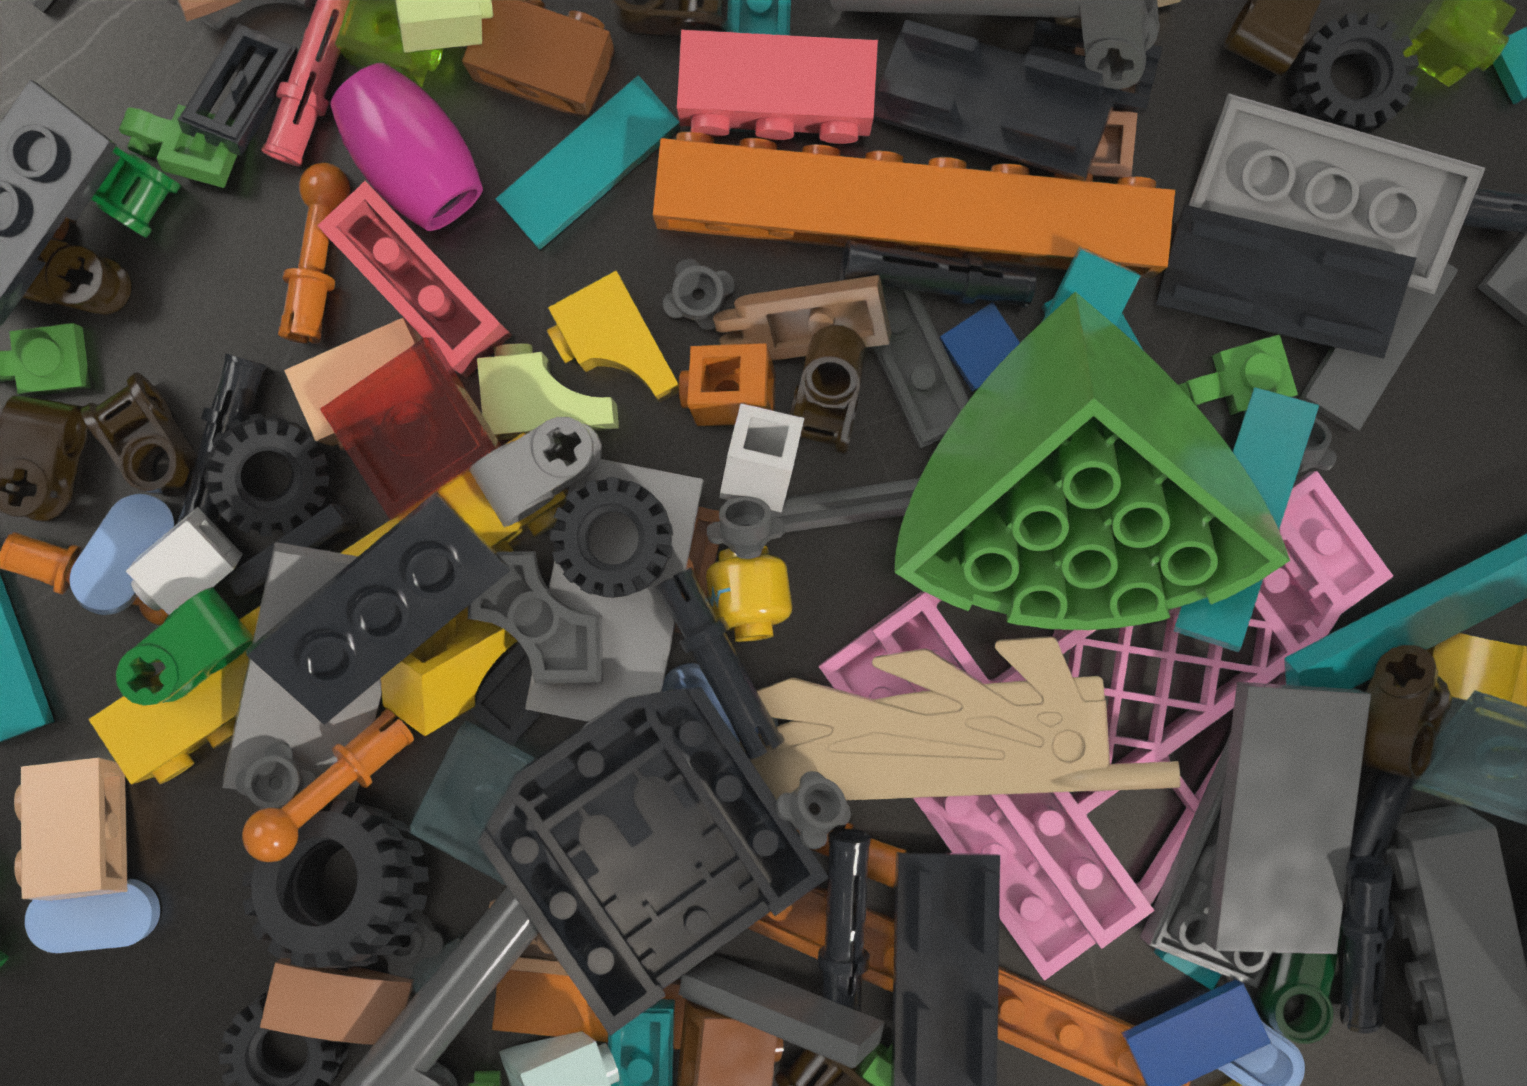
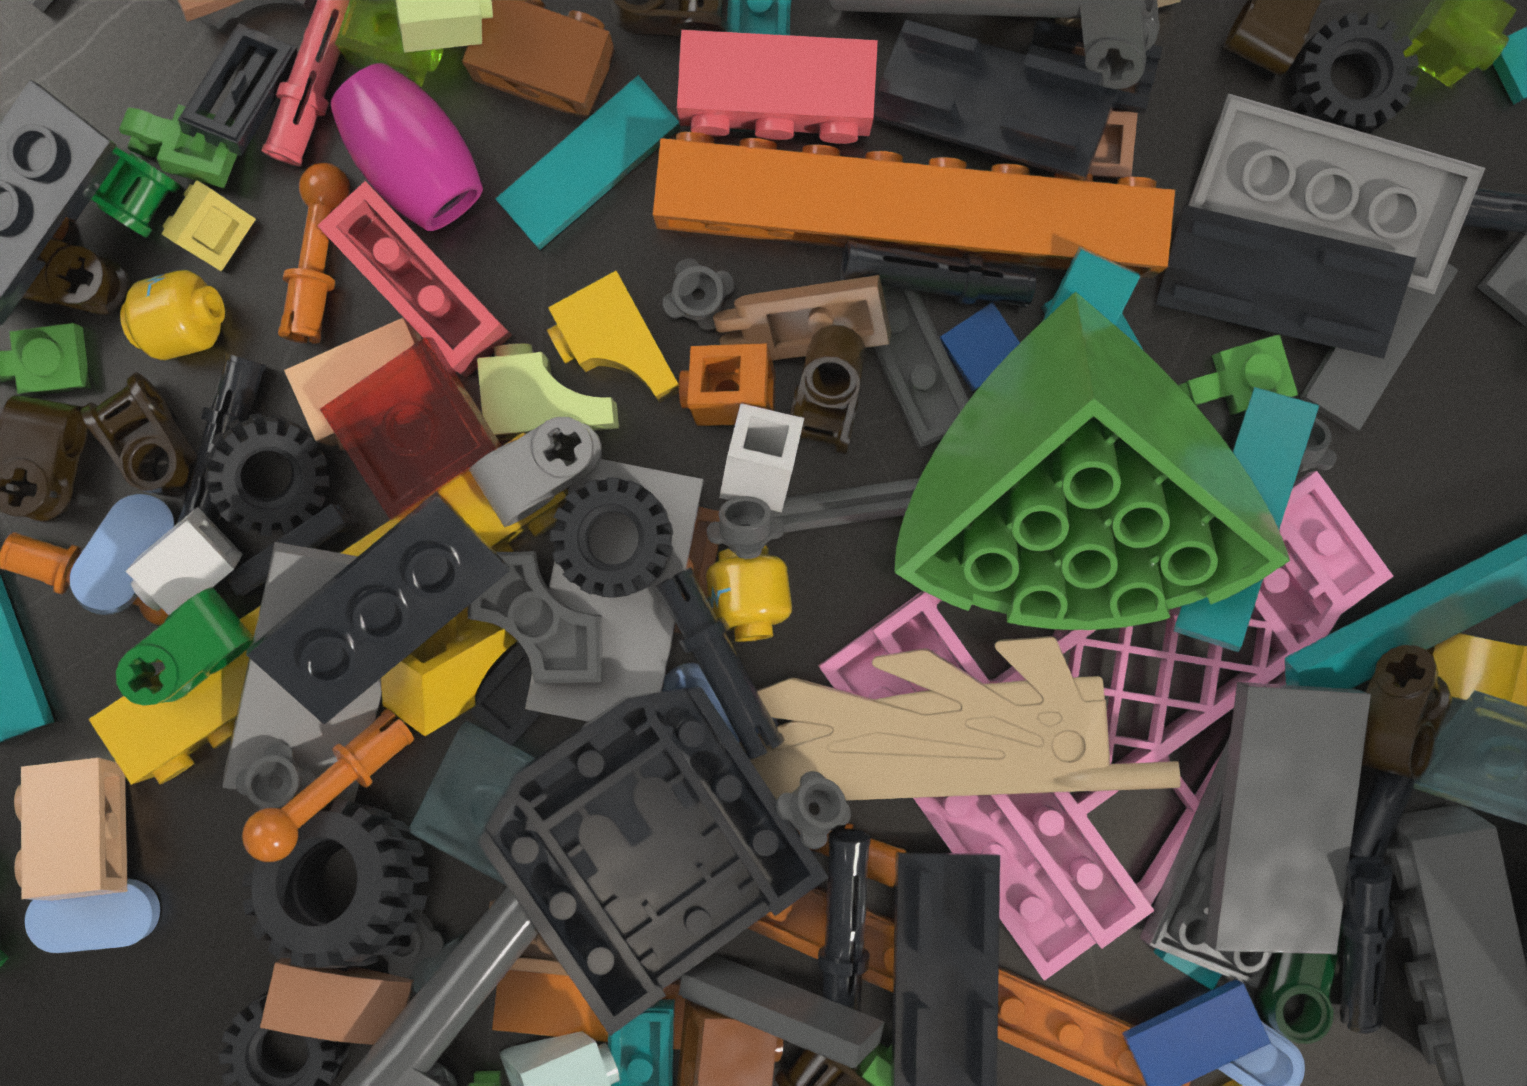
(172, 315): none -> yellow head
(208, 225): none -> light yellow tile

